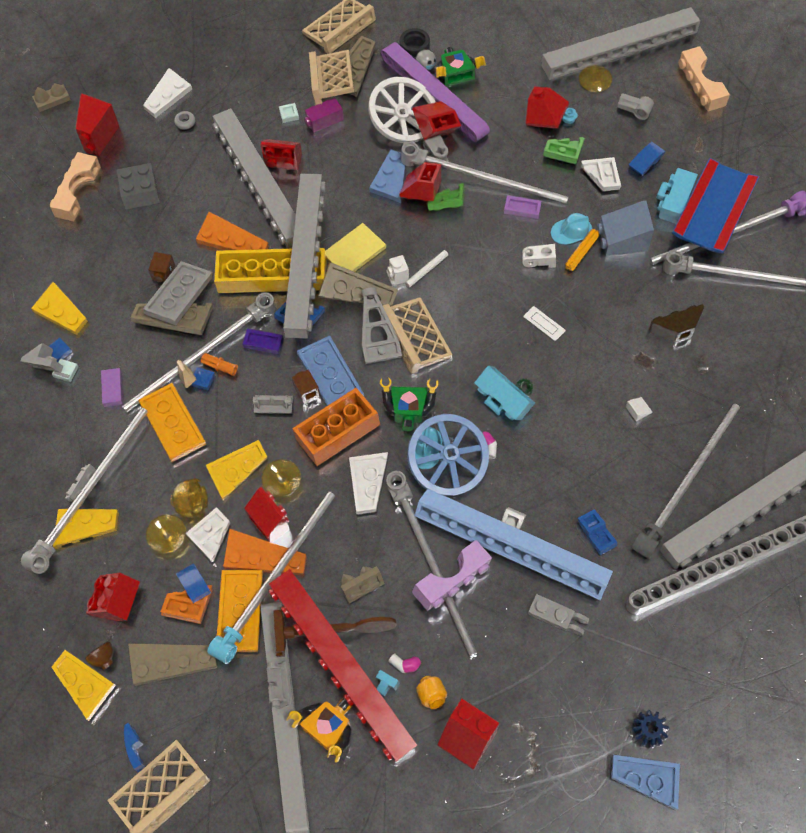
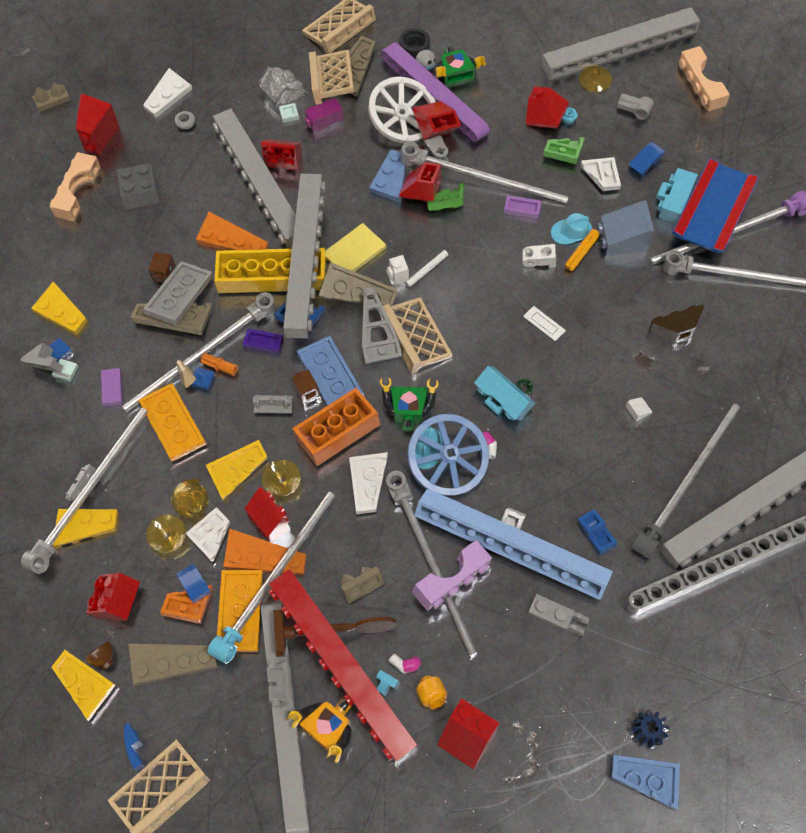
(281, 86): none -> clear slope

